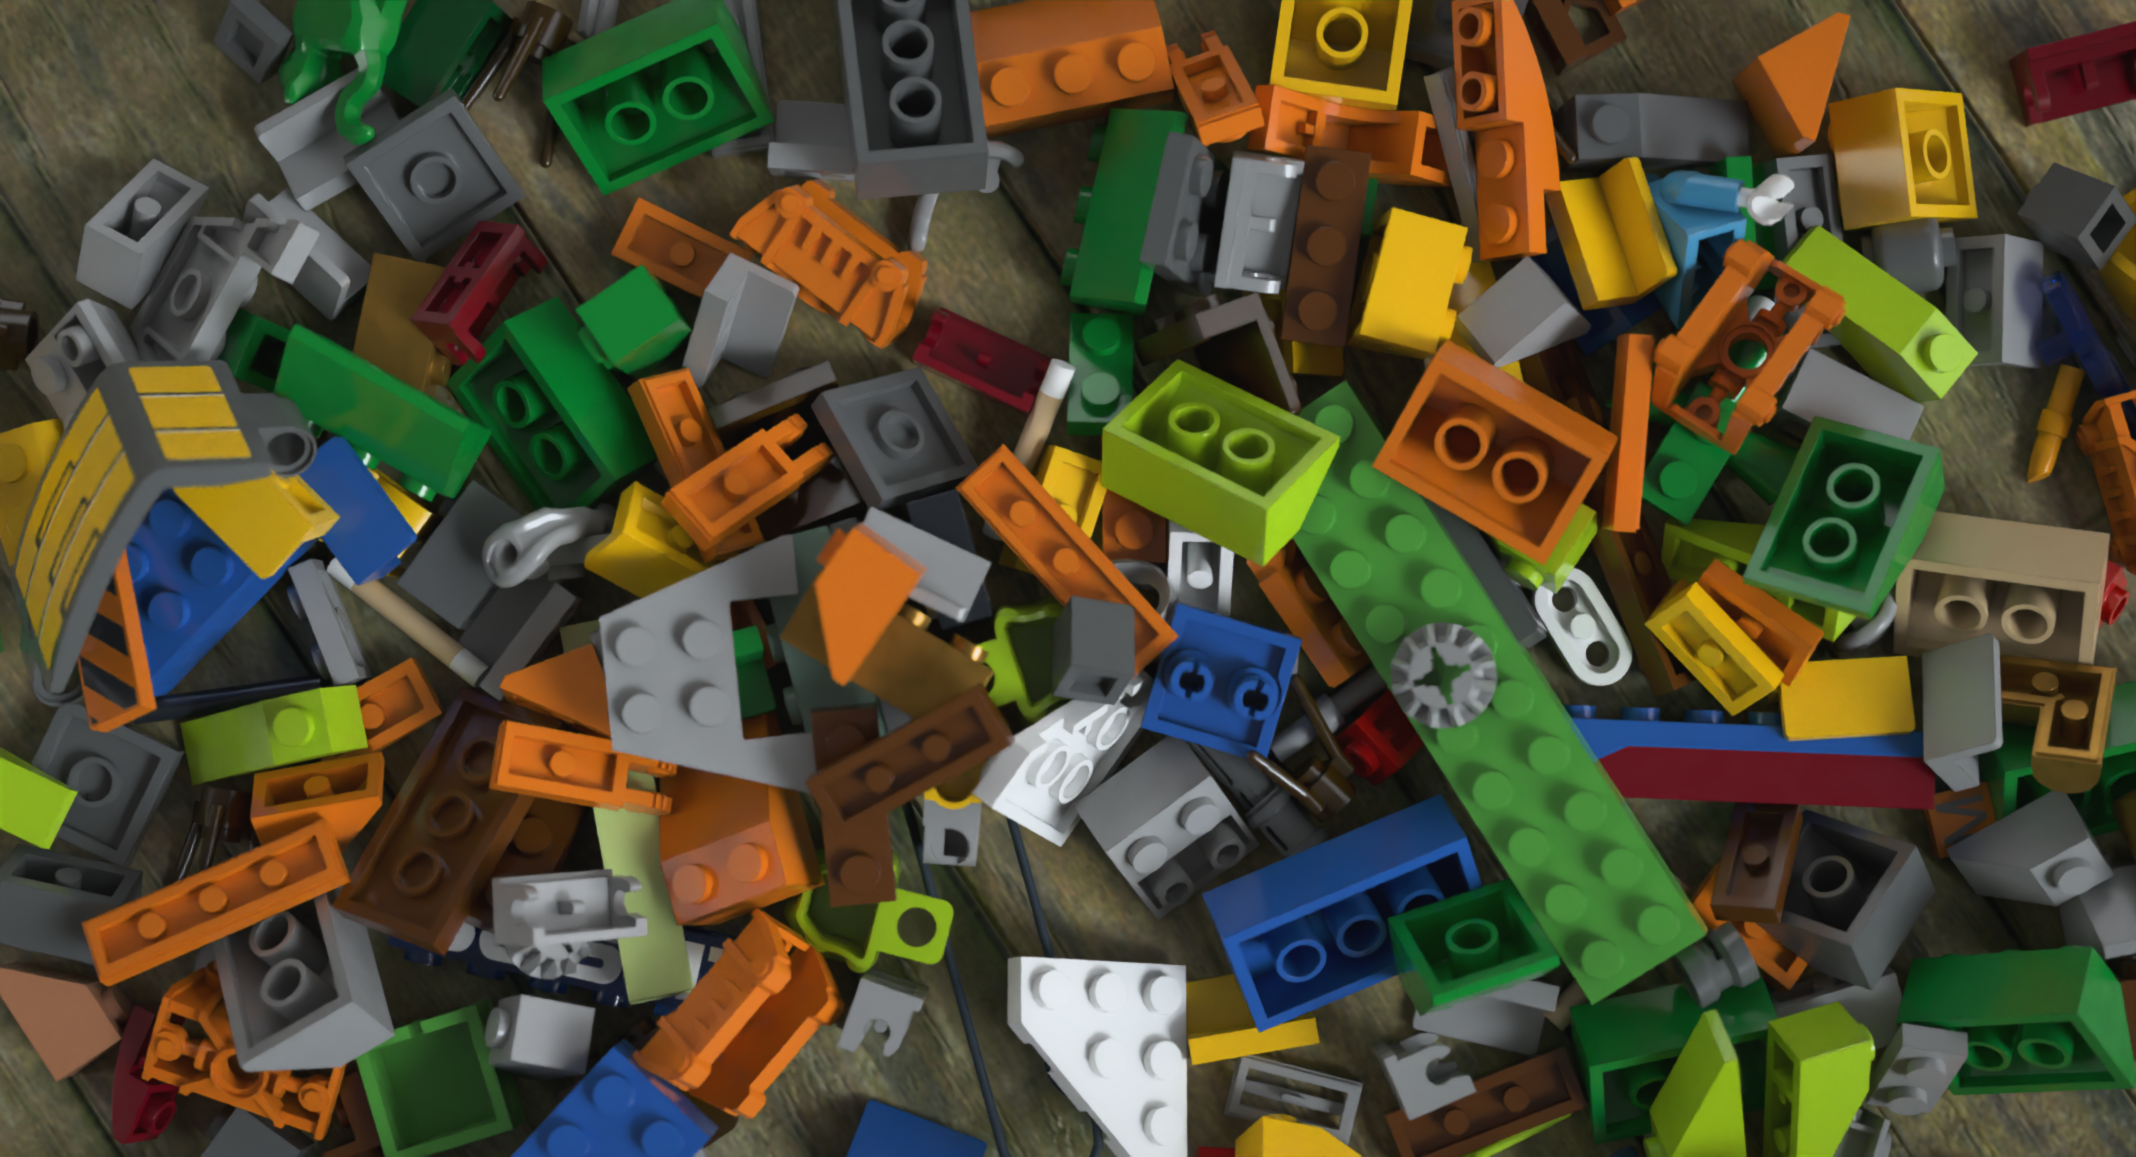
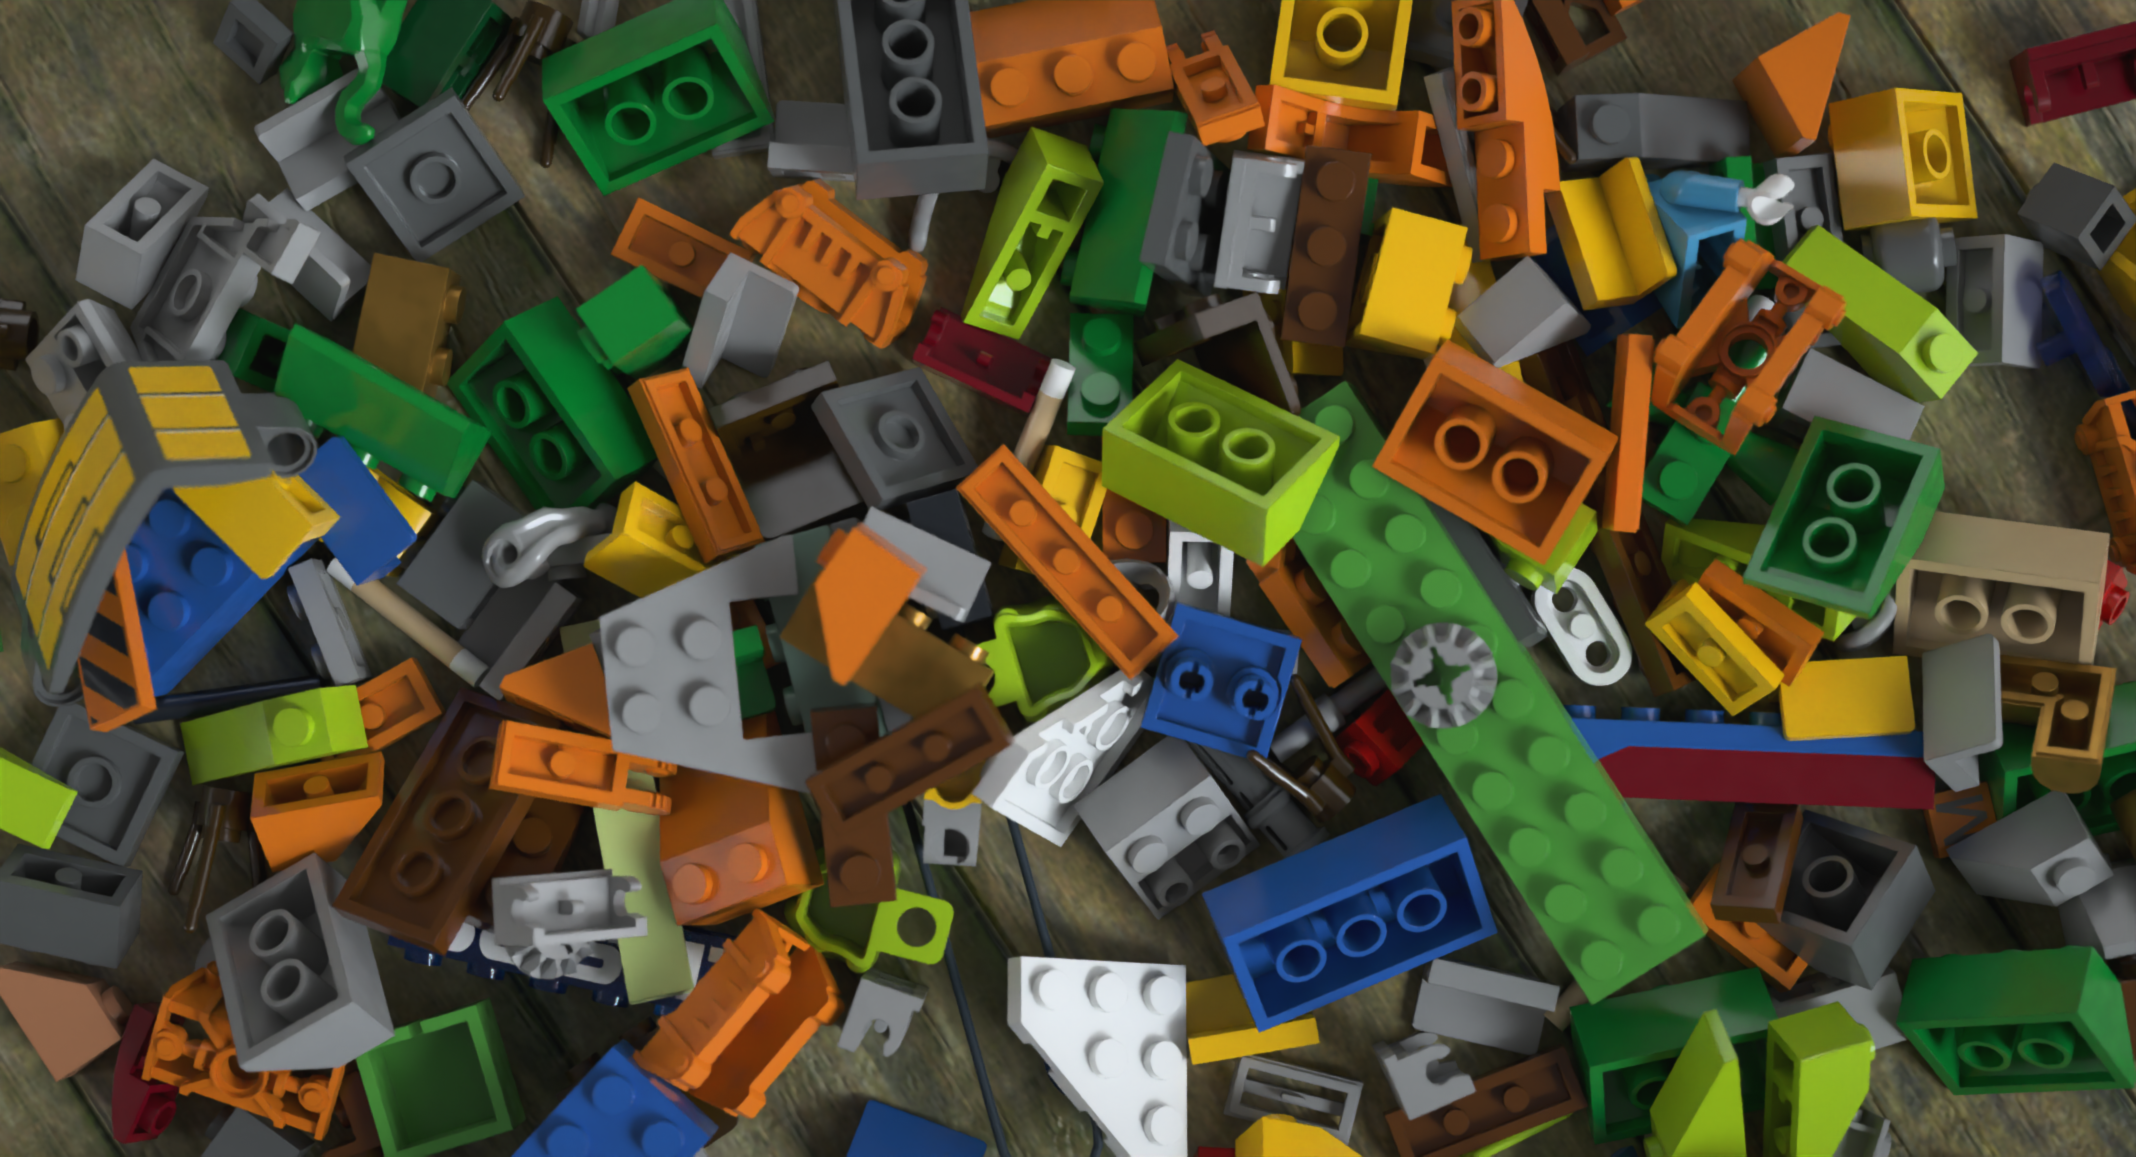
(215, 902): orange tile -> none
(475, 288): dark red hinge -> none
(539, 1037): light grey slope -> none
(743, 483): orange hinge -> none
(1030, 230): none -> lime slope
(1093, 650): dark grey panel -> none
(1469, 947): green slope -> none
(1715, 965): dark grey wheel -> none
(1916, 1069): light grey plate -> none
(2054, 422): light orange piece -> none

